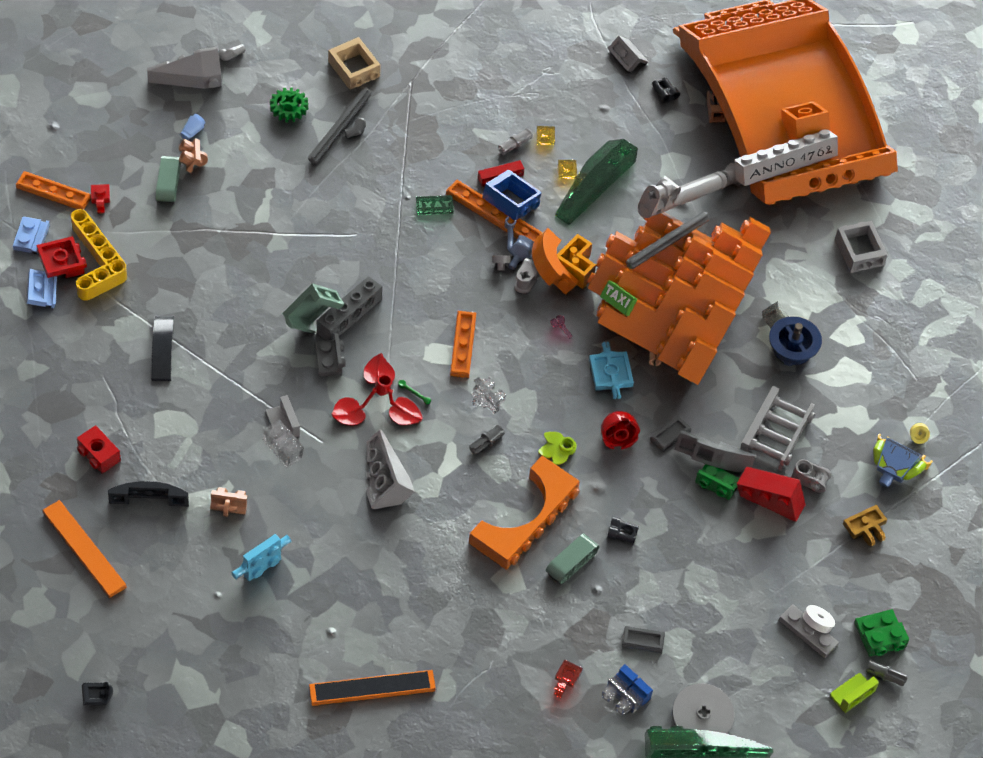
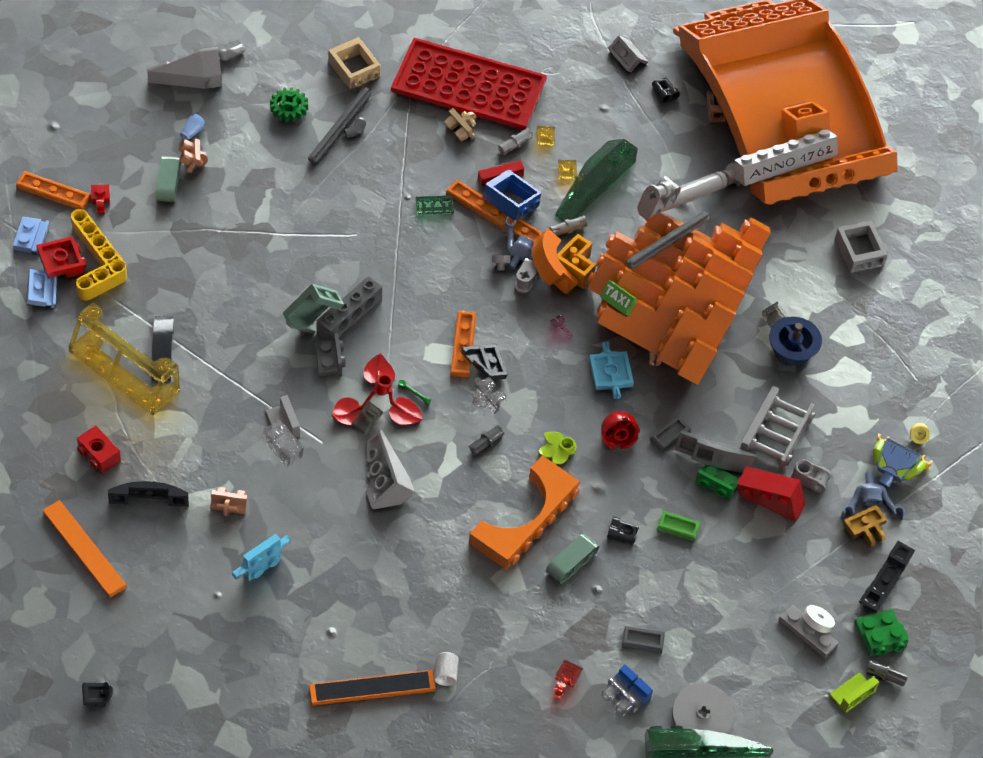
(88, 352): none -> clear yellow windscreen
(367, 418): none -> clear smoke panel
(446, 668): none -> white piece
(465, 130): none -> tan hips
(469, 83): none -> red plate
(486, 360): none -> wing
(569, 226): none -> light grey pin
(678, 526): none -> bright green tile
(872, 495): none -> sand blue piece
(887, 576): none -> black slope

